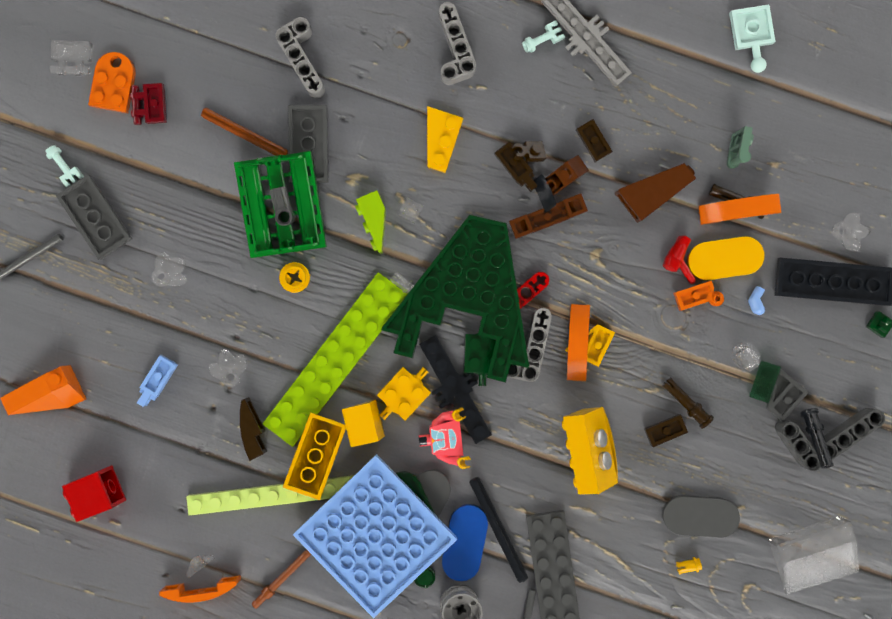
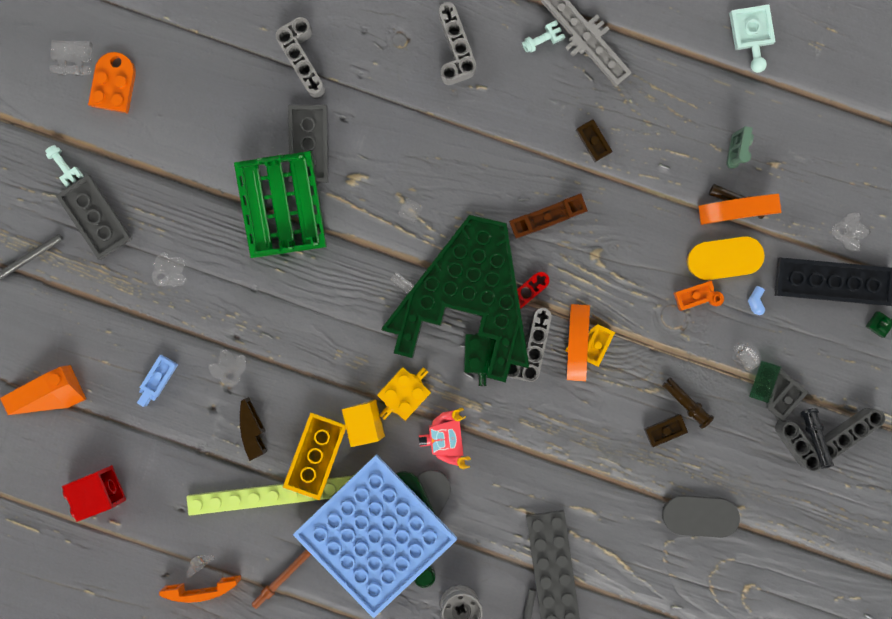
(154, 104): dark red plate -> none
(243, 132): dark orange axle -> none
(281, 204): dark grey piece -> none
(293, 268): yellow gear -> none
(335, 359): lime plate -> none
(374, 214): lime slope -> none
(441, 137): yellow wing -> none
(455, 389): black hinge -> none
(464, 556): blue tile -> none
(498, 529): black axle -> none
(517, 169): dark brown hinge -> none
(532, 150): dark brown plate -> none
(544, 193): black sticker -> none
(566, 174): reddish brown slope -> none
(591, 450): yellow piece -> none
(652, 192): reddish brown slope -> none
(675, 258): red piece -> none
(689, 566): yellow pin -> none
(815, 554): clear slope -> none

